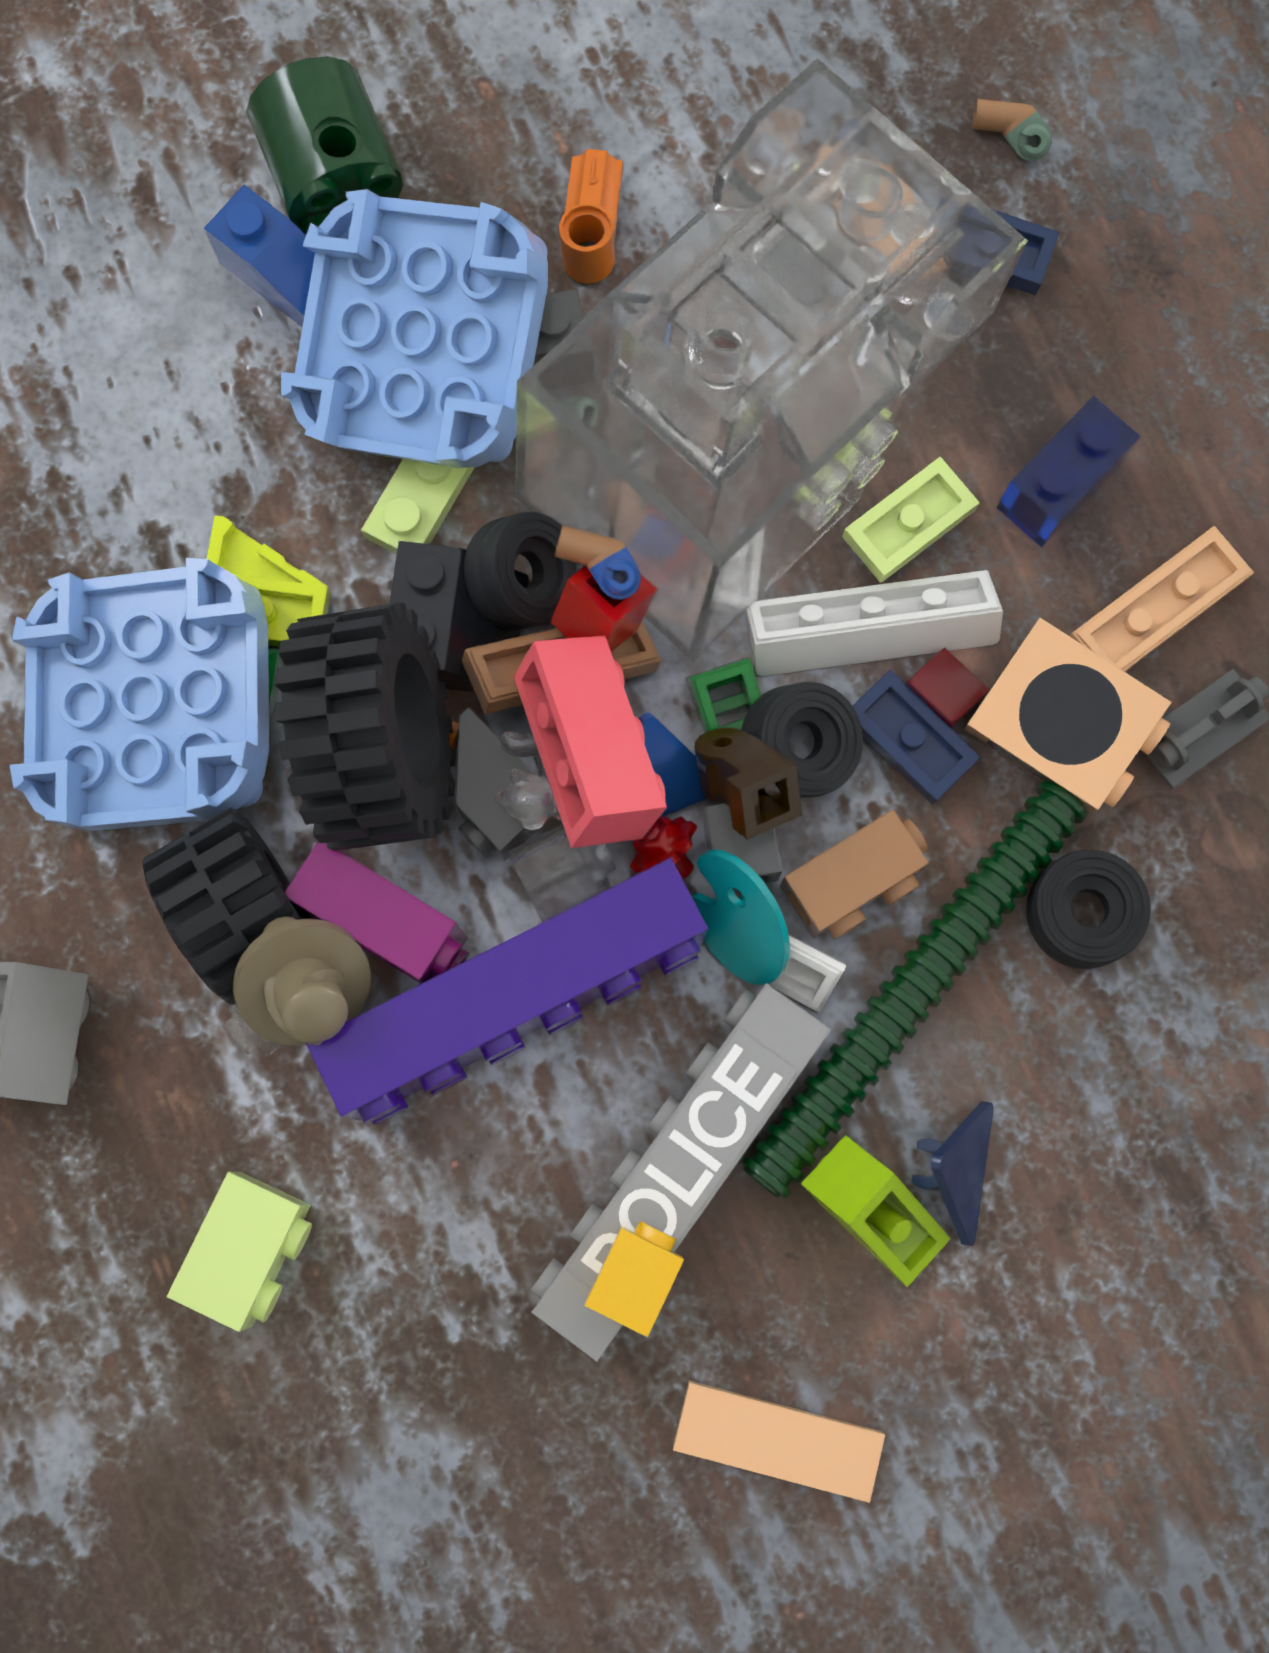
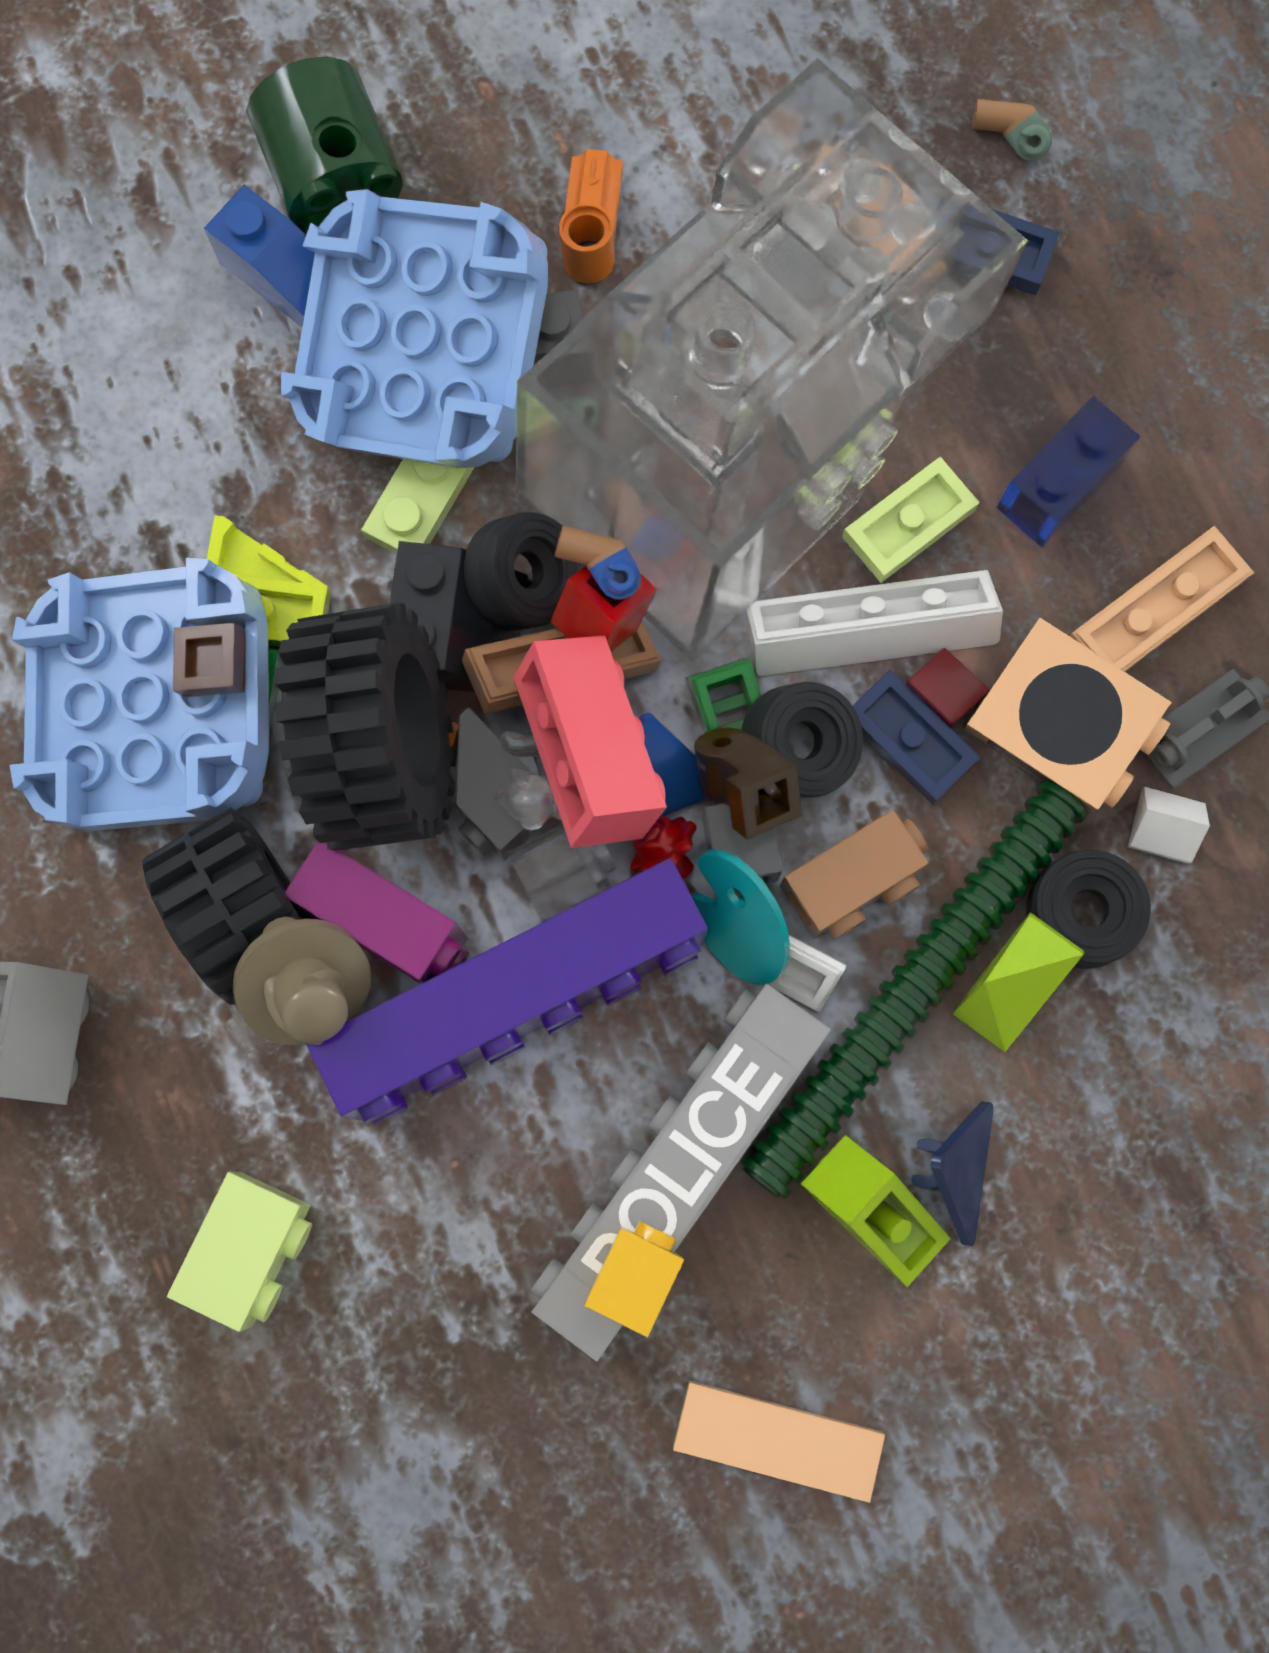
(209, 660): none -> tile
(1018, 982): none -> lime slope
(1168, 825): none -> white slope

